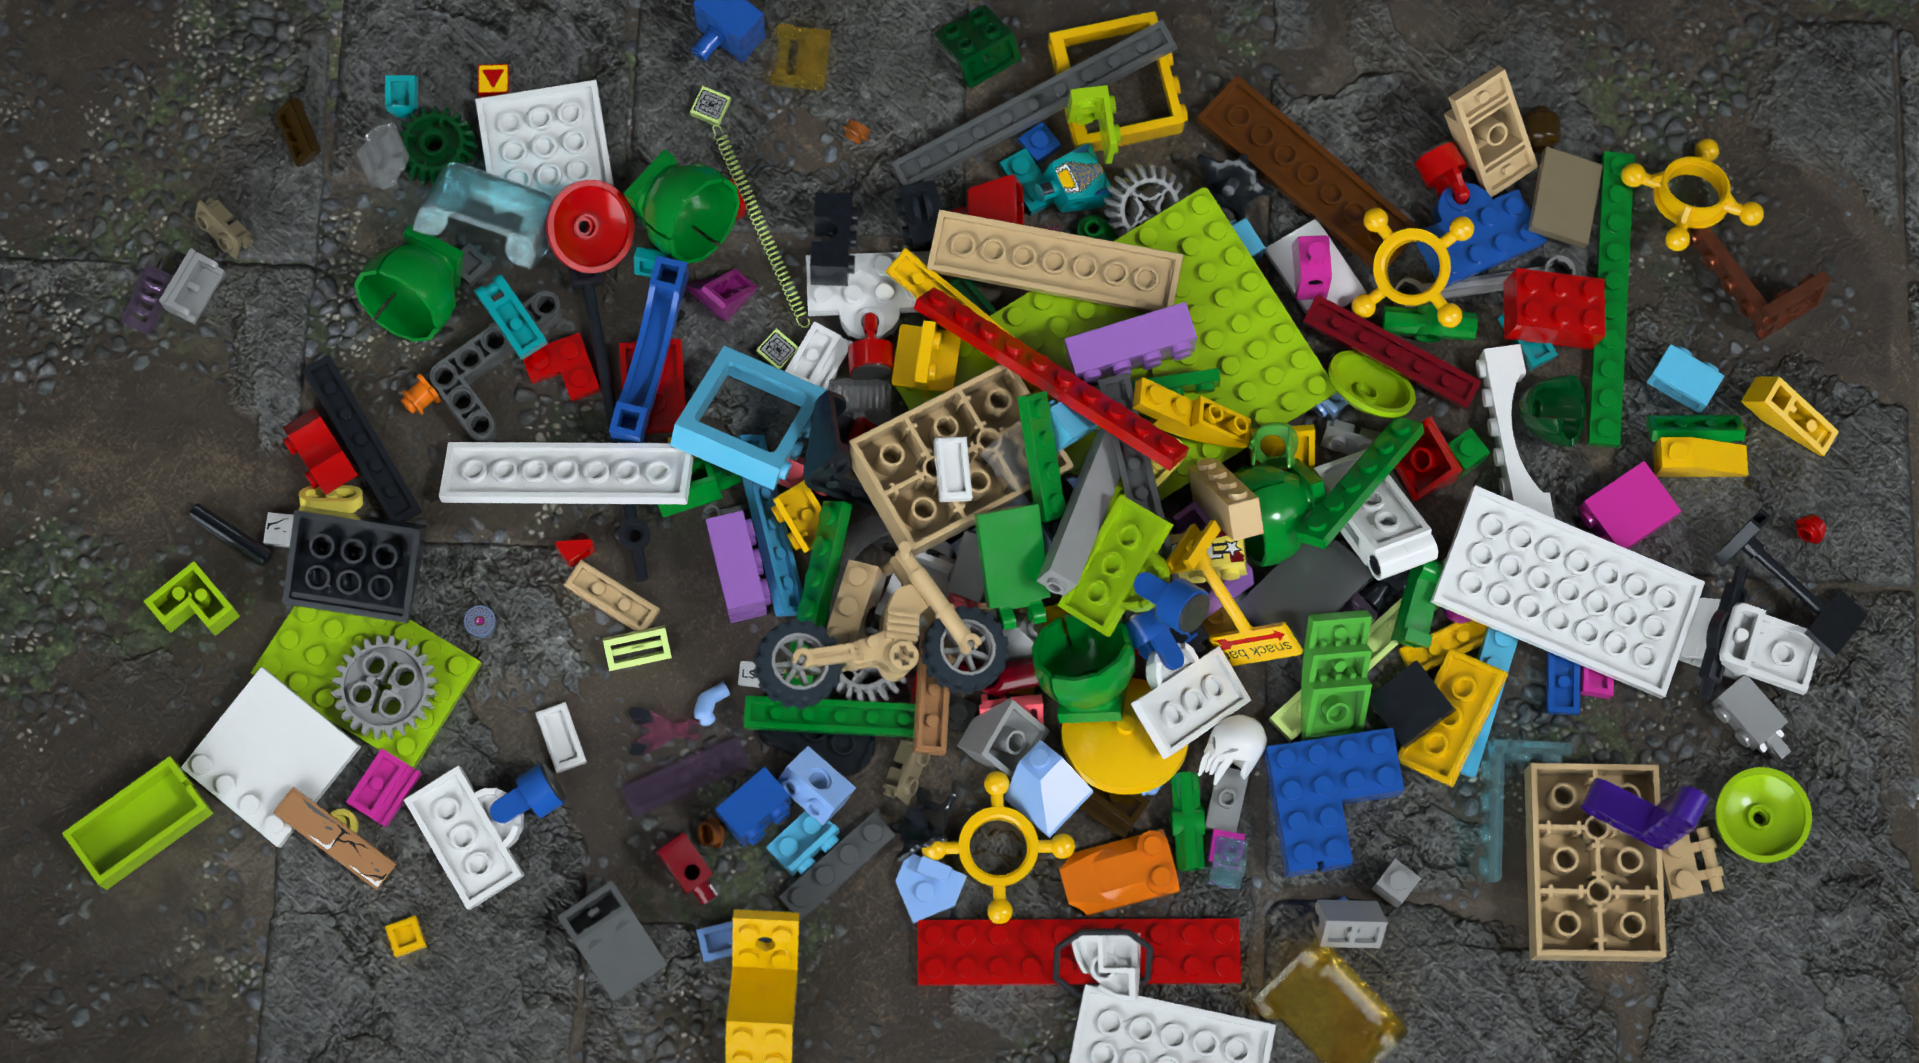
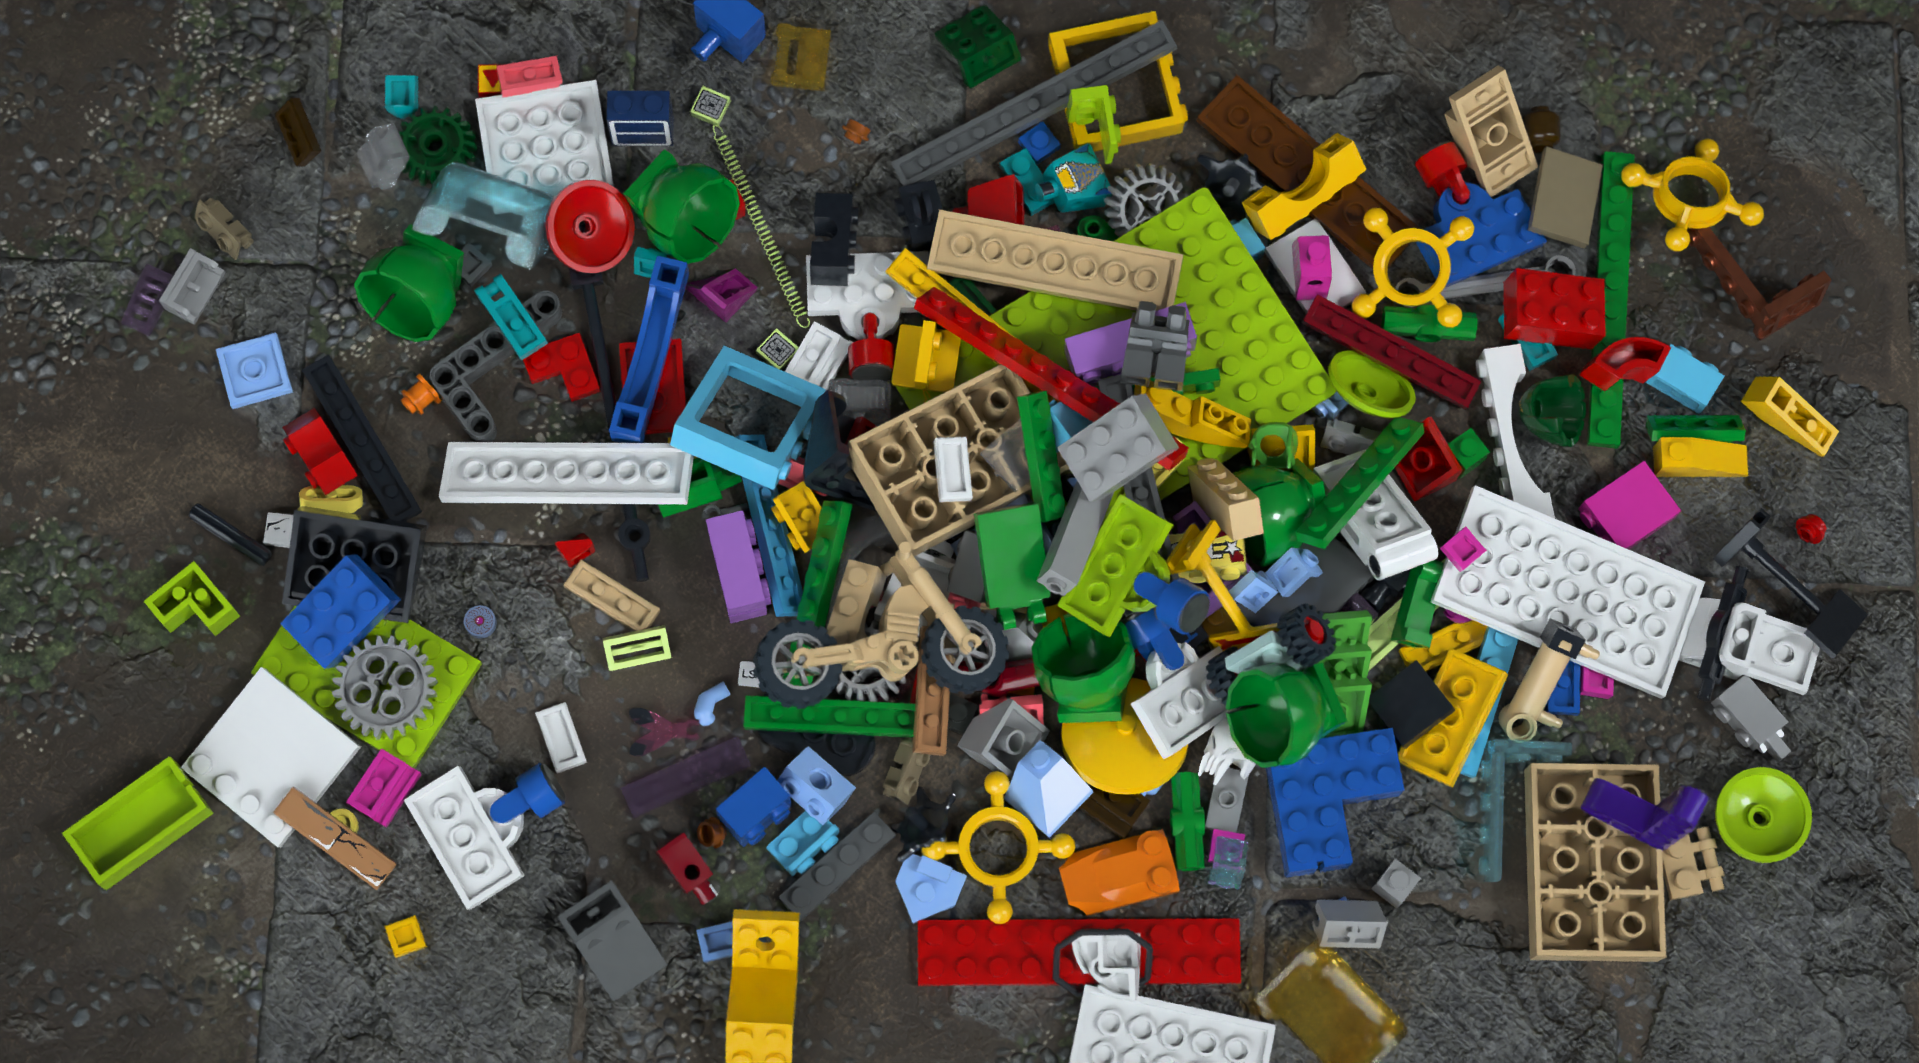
(254, 370): none -> light blue tile
(340, 611): none -> blue brick
(529, 76): none -> coral plate
(640, 118): none -> dark blue brick
(1117, 447): none -> light grey brick
(1156, 348): none -> dark grey hips
(1253, 590): none -> light blue bracket
(1289, 715): none -> green plate
(1293, 570): none -> light blue bracket
(1299, 643): none -> black plate
(1333, 167): none -> yellow arch
(1463, 549): none -> dark pink plate
(1558, 647): none -> tan piece
(1626, 359): none -> red brick

